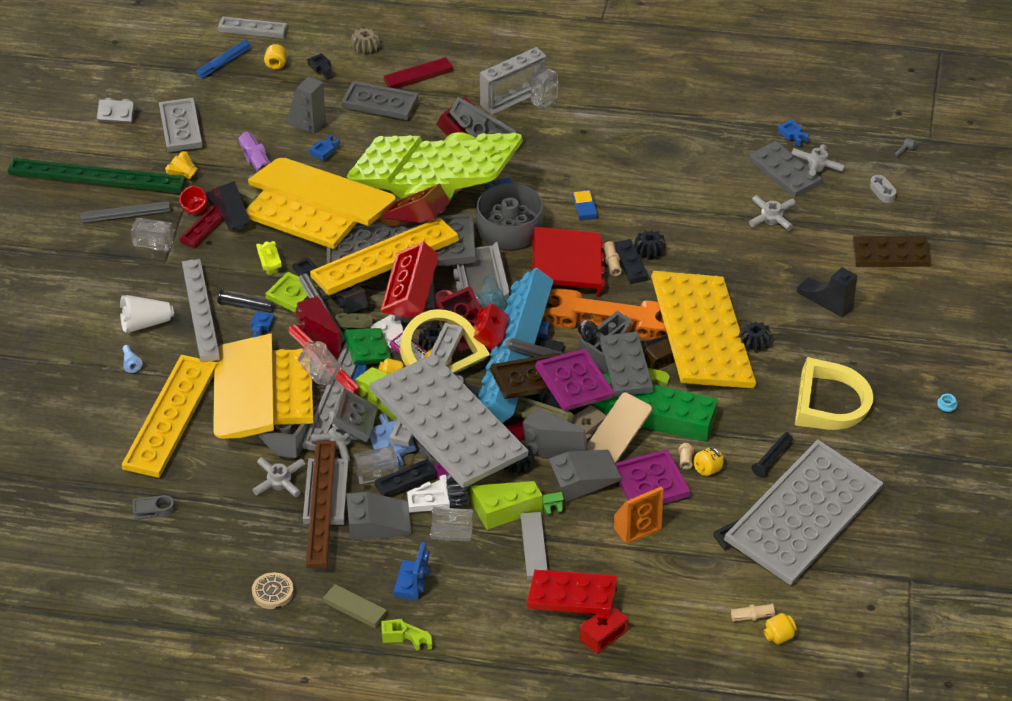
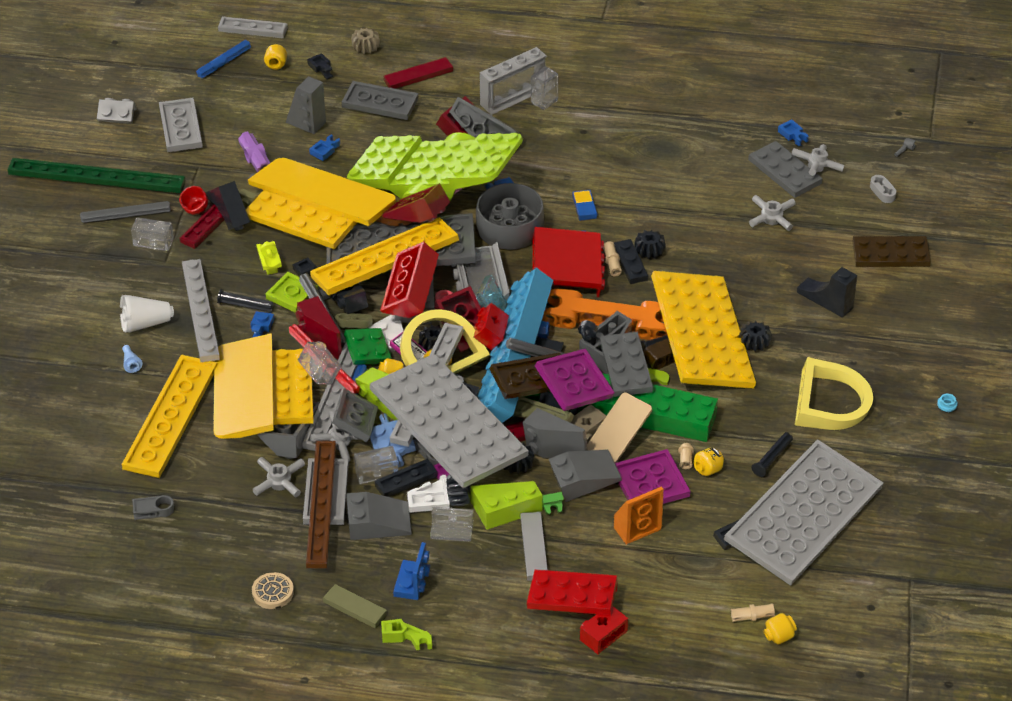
(182, 166): yellow rock -> none

